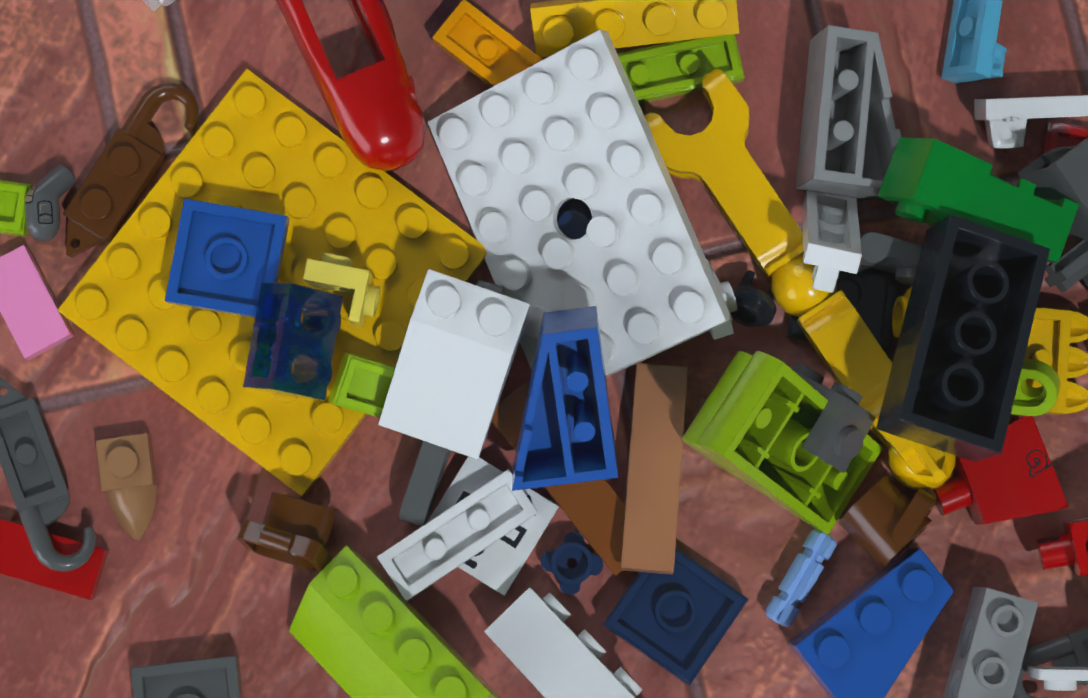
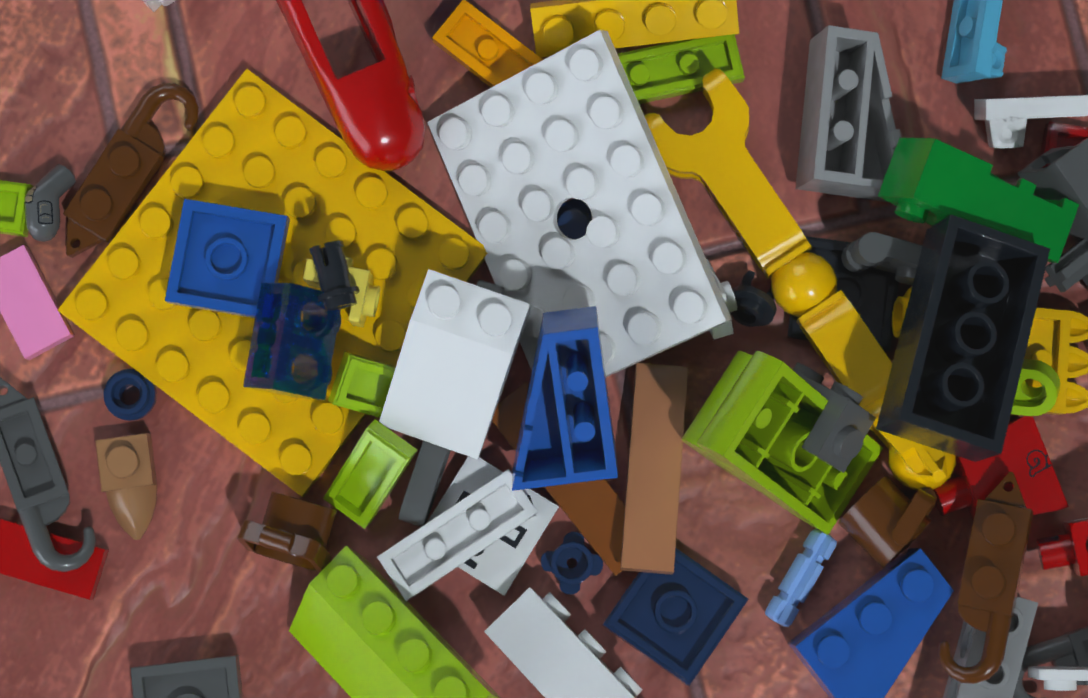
(114, 395): none -> dark blue plate
(333, 276): none -> black pin
(370, 473): none -> lime tile
(830, 237): white hinge -> none
(991, 578): none -> reddish brown plate

